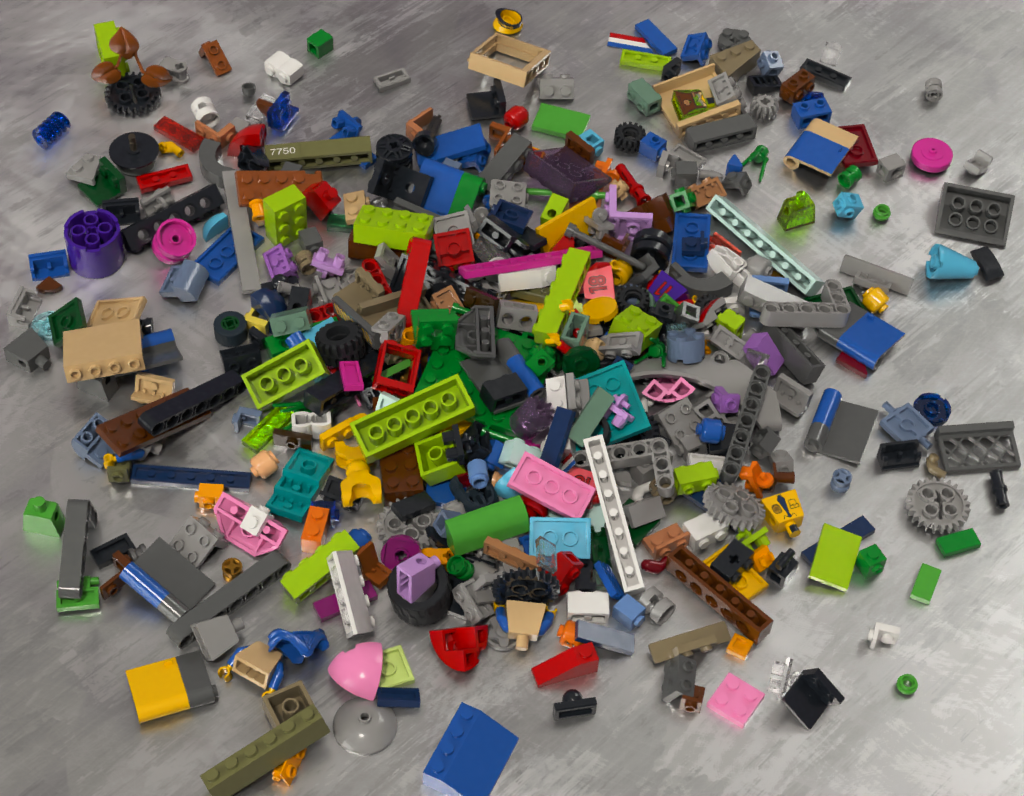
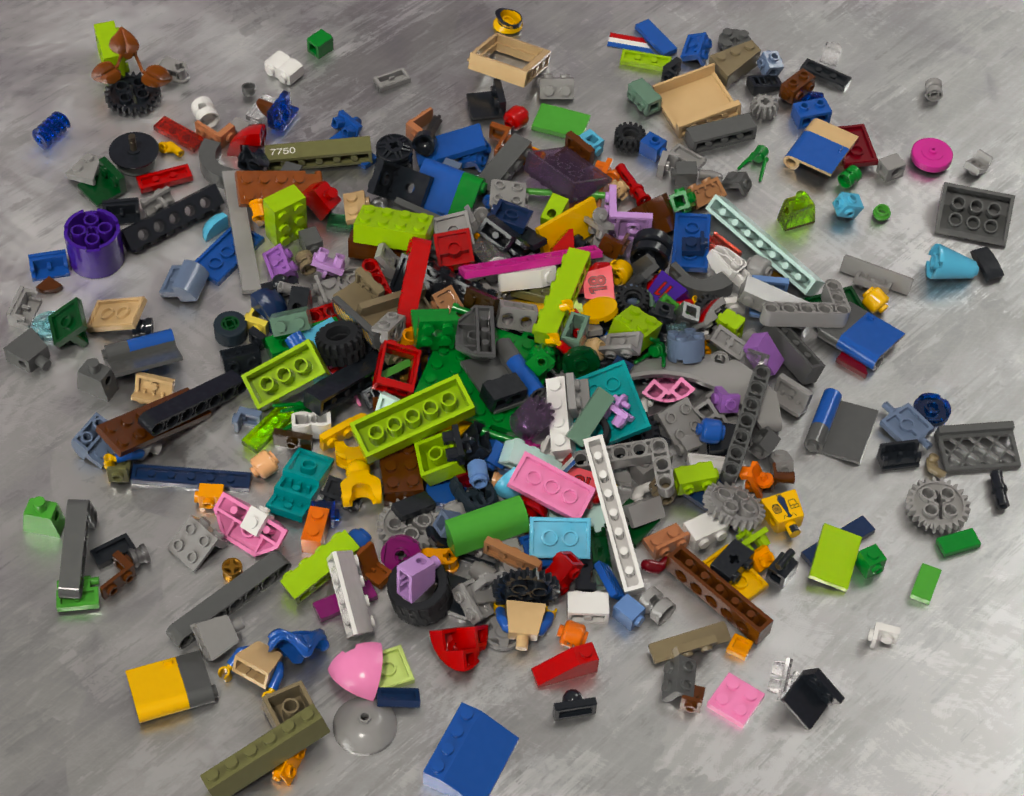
(103, 350): tan panel -> none
(167, 580): dark grey door -> none
(173, 241): dark pink wheel -> none
(215, 57): dark orange bracket -> none
(351, 376): dark pink tile -> none
(460, 567): green wheel -> none
(546, 554): clear tile -> none
(558, 436): dark blue tile -> none
(573, 231): dark grey piece -> none
(605, 637): tile -> none
(690, 103): torso -> none
(724, 90): light grey bracket -> none
(734, 165): blue slope -> none
(841, 480): sand blue wheel -> none
(907, 679): bright green plate -> none

